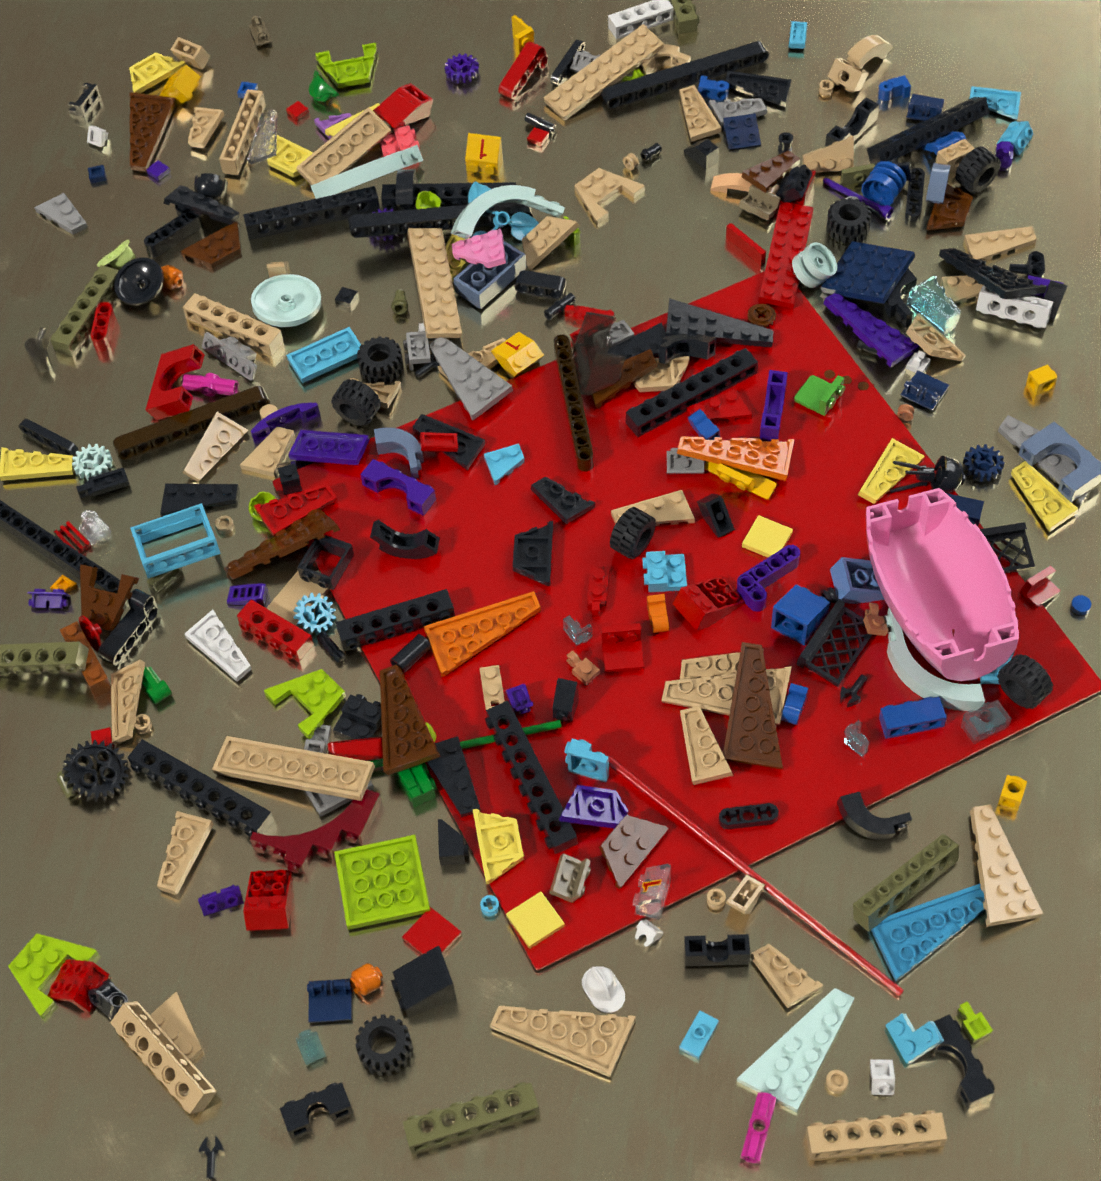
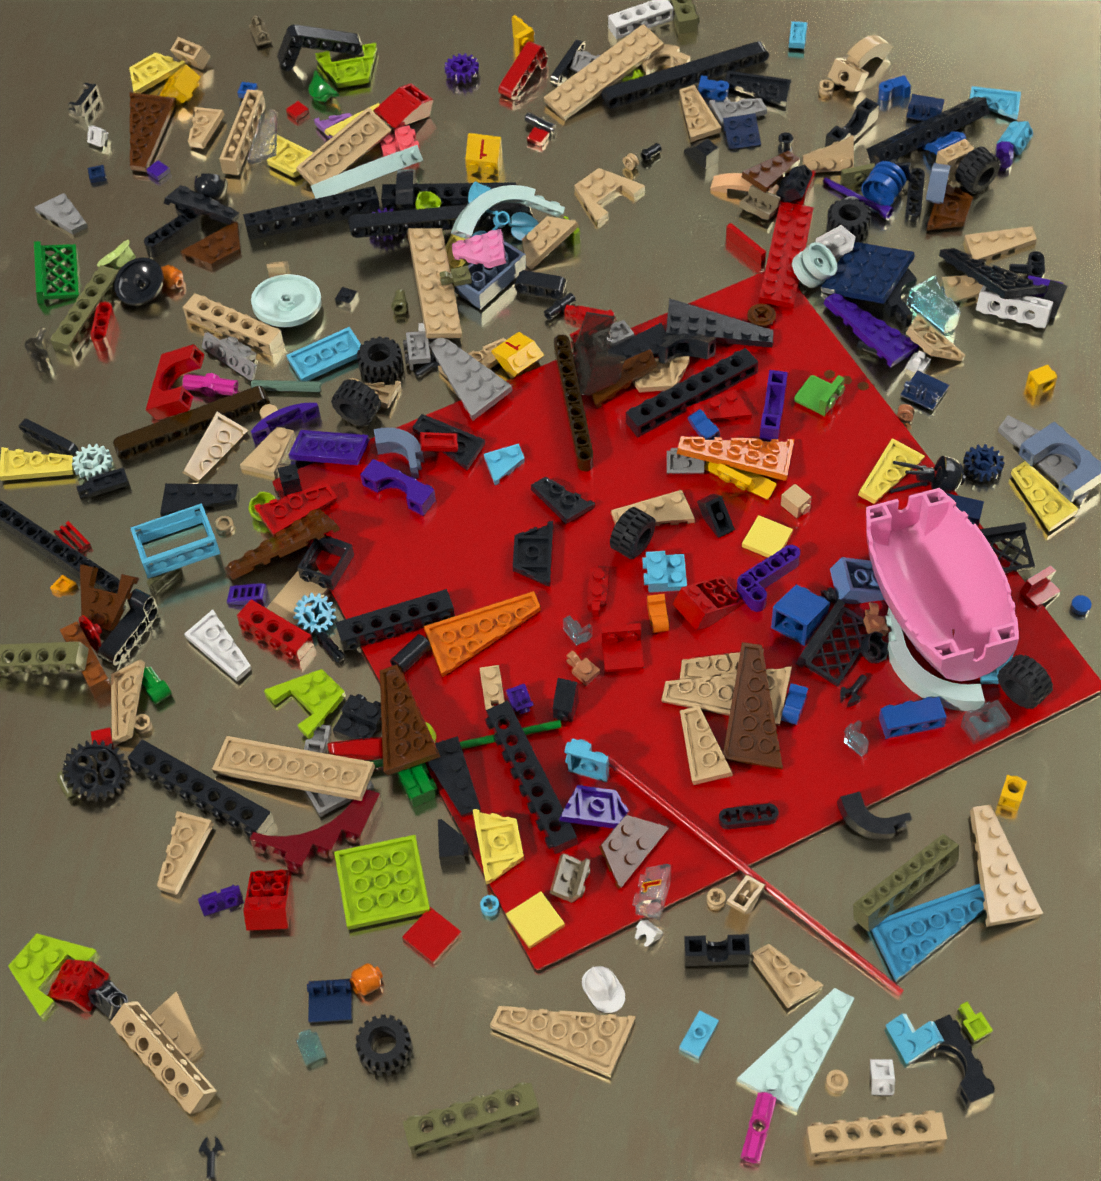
(41, 268): none -> green fence
(56, 598): dark purple hinge -> none
(94, 528): clear piece -> none
(297, 386): none -> sand green axle
(297, 1113): black arch -> none
(315, 38): none -> black beam
(404, 545): black arch -> none
(424, 983): black slope -> none
(458, 276): none -> olive plate
(796, 501): none -> tan brick
(837, 241): none -> white bracket
(874, 648): none -> black hair

